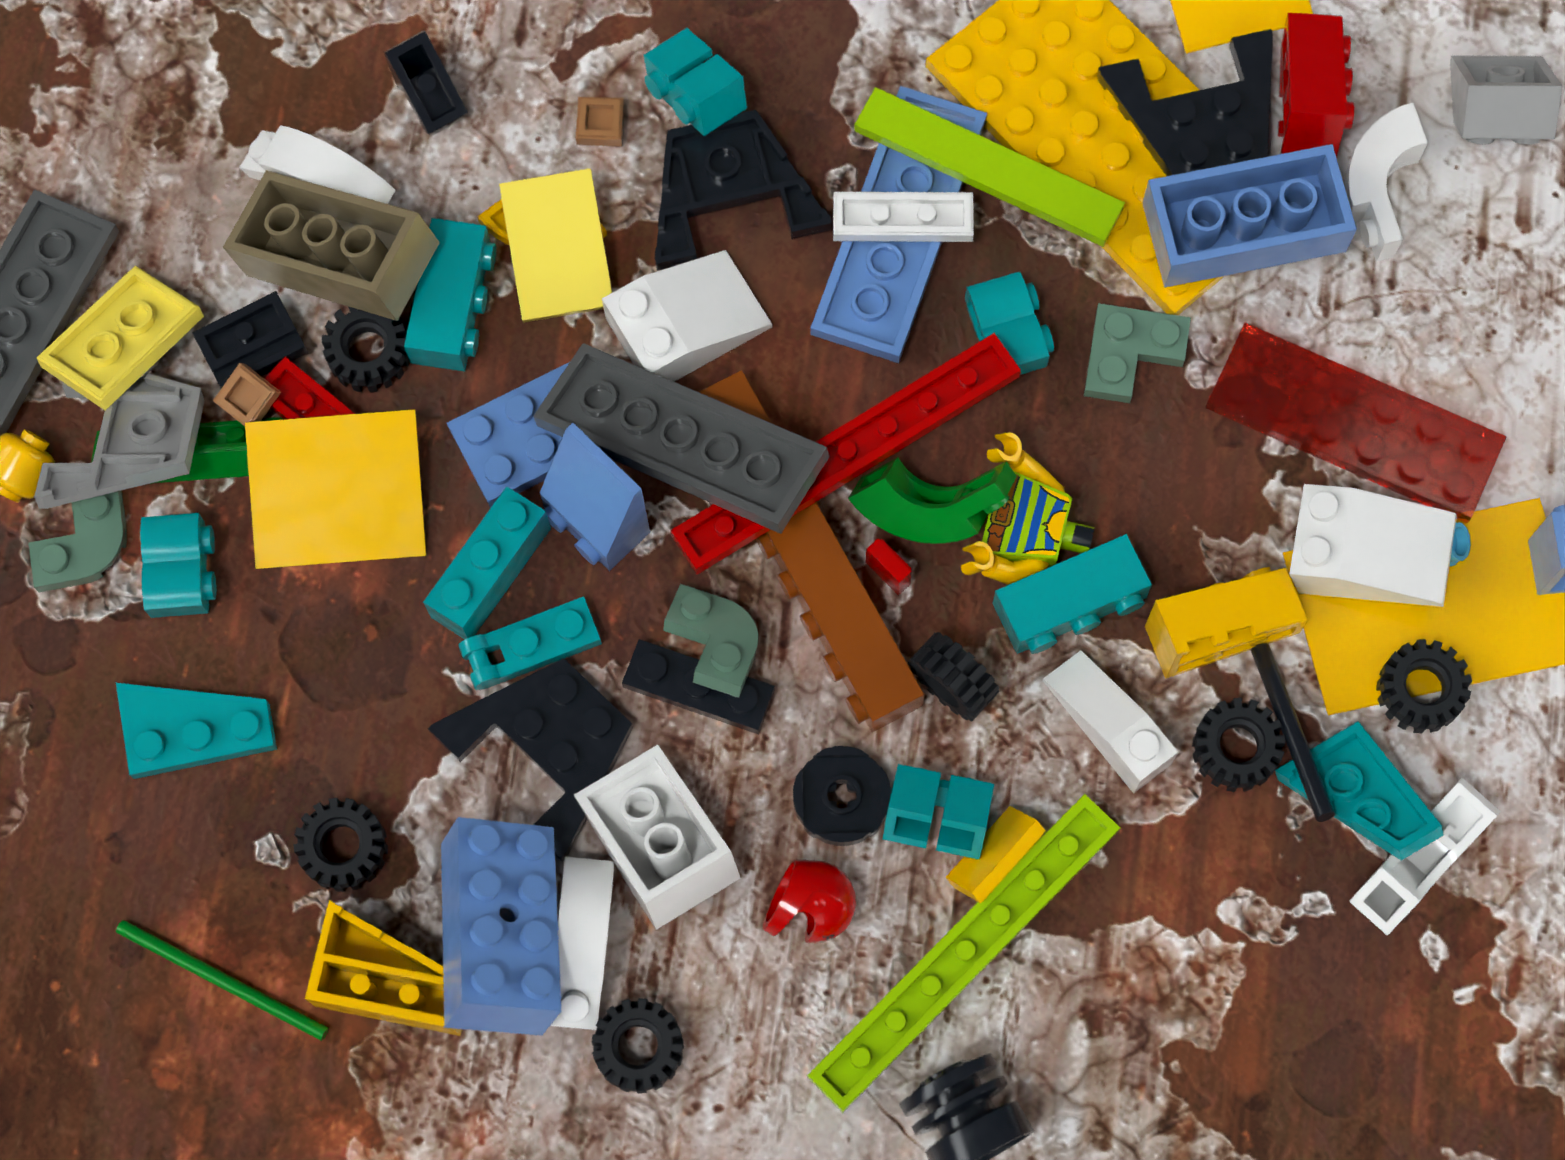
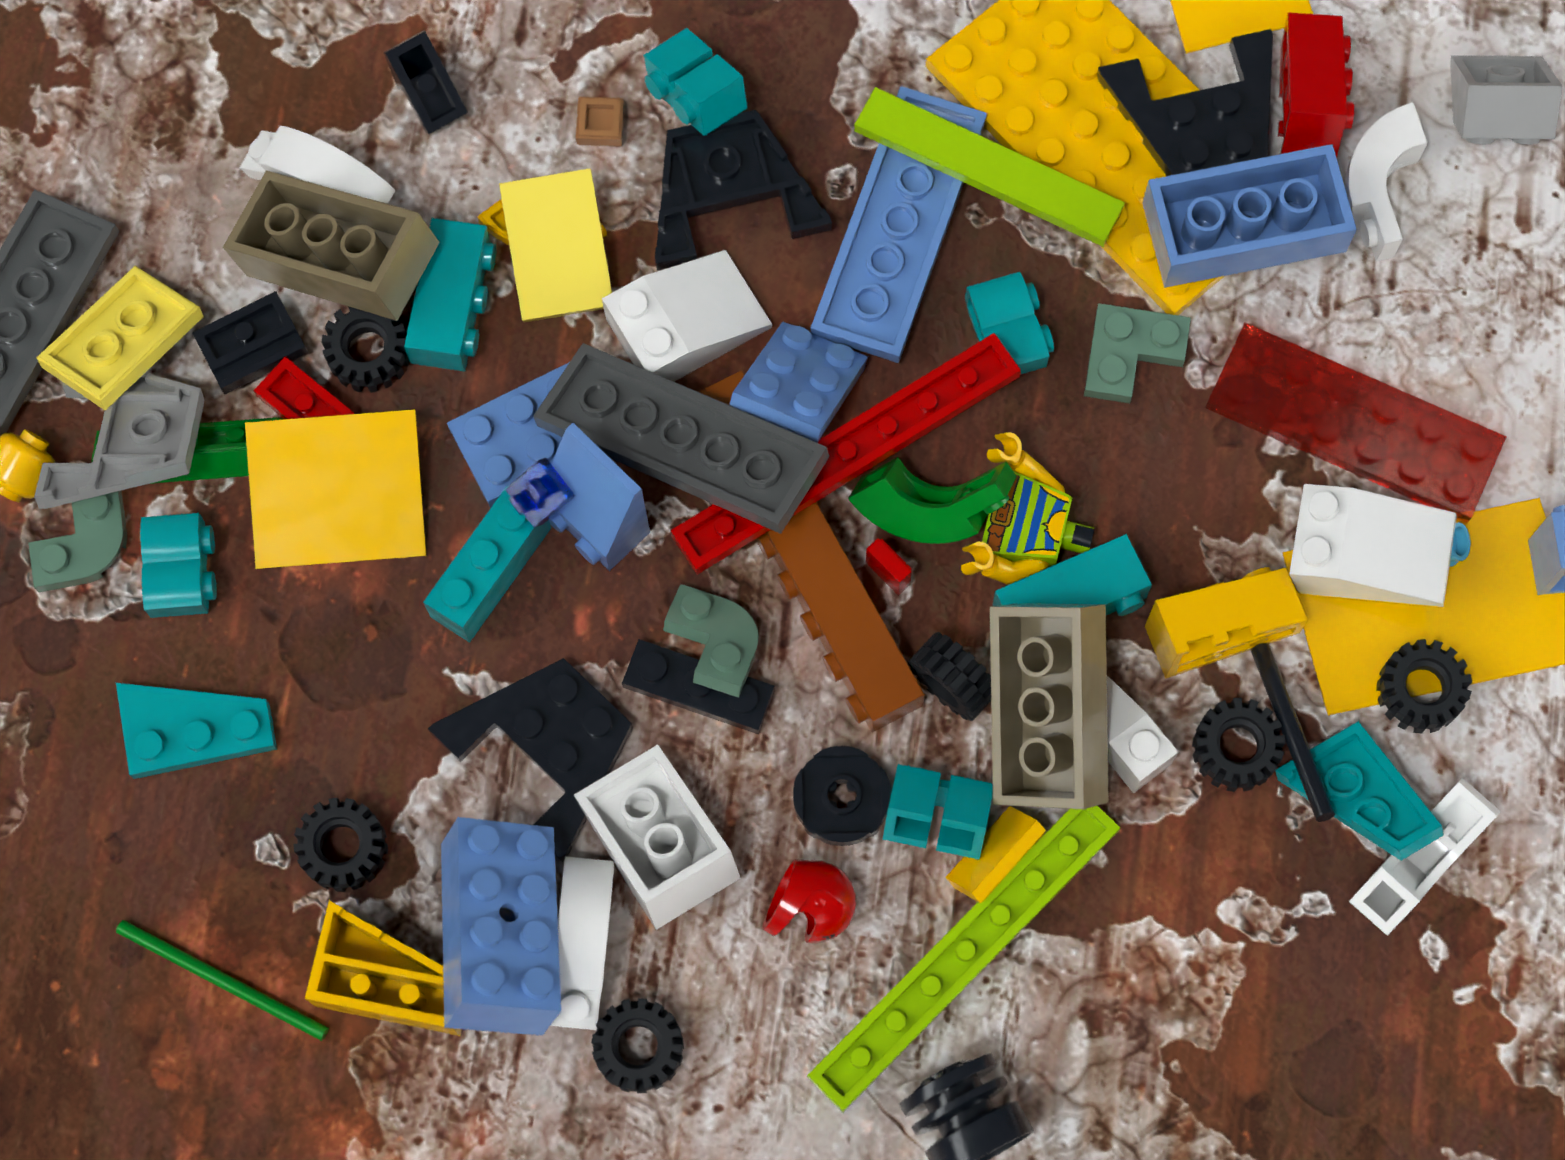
(246, 395): medium nougat tile -> none
(531, 643): teal plate -> none
(539, 493): none -> clear blue tile
(799, 381): none -> medium blue plate
(903, 216): white tile -> none
(1049, 705): none -> dark tan brick

